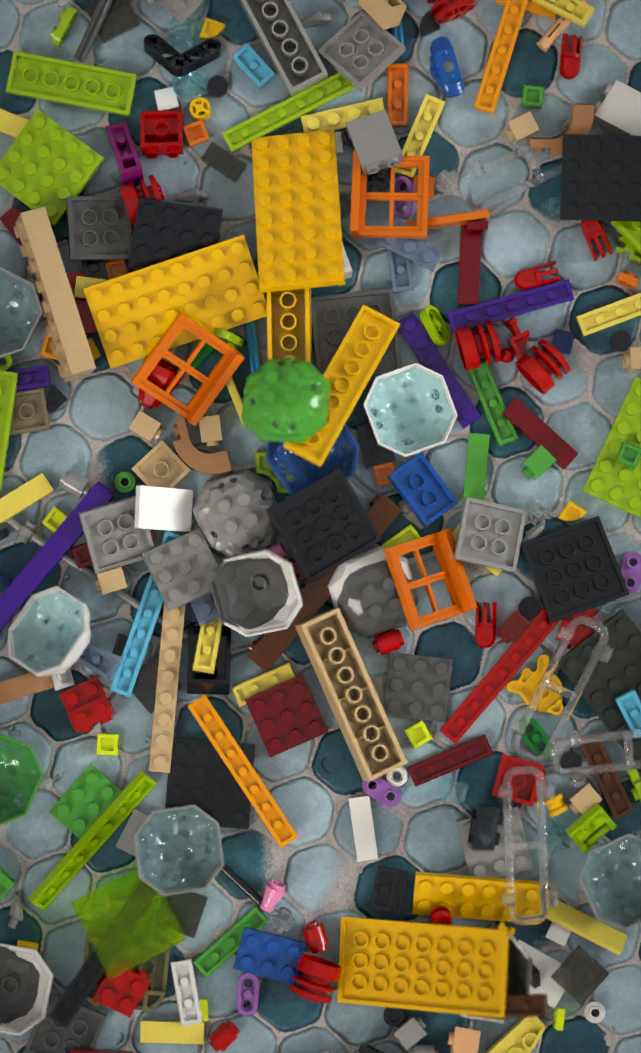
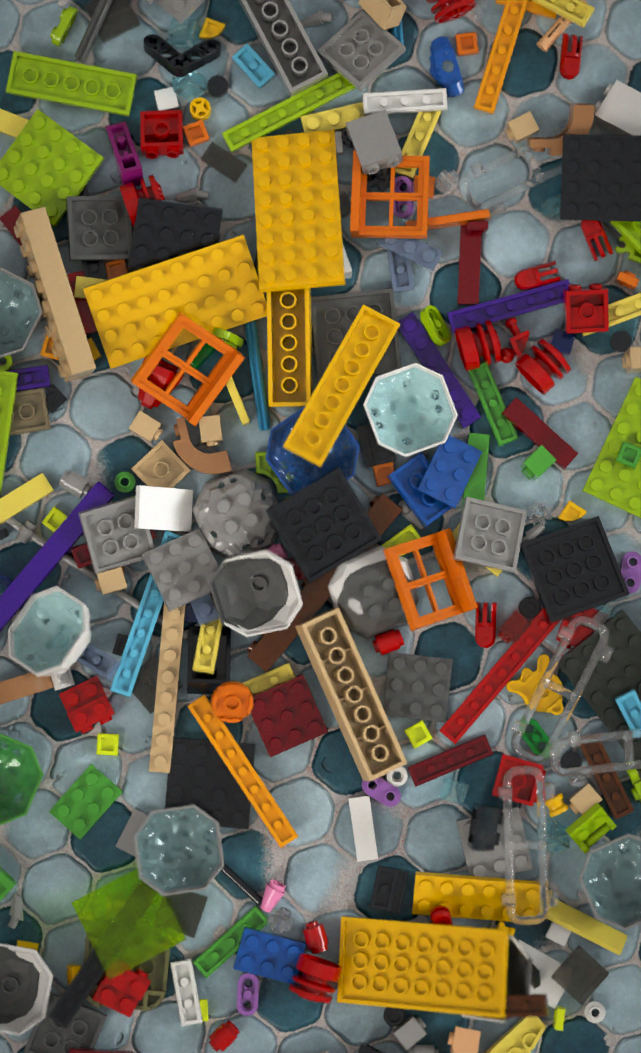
(72, 970): none -> yellow tile
(92, 840): lime plate -> none
(171, 1032): light yellow tile -> none
(232, 701): none -> orange tile
(286, 401): bright green rock -> none
(397, 94): orange tile -> none
(405, 101): none -> white tile
(428, 25): black tile -> none
(449, 471): none -> blue plate
(466, 44): none -> orange tile
(532, 96): bright green tile -> none
(586, 308): none -> red plate

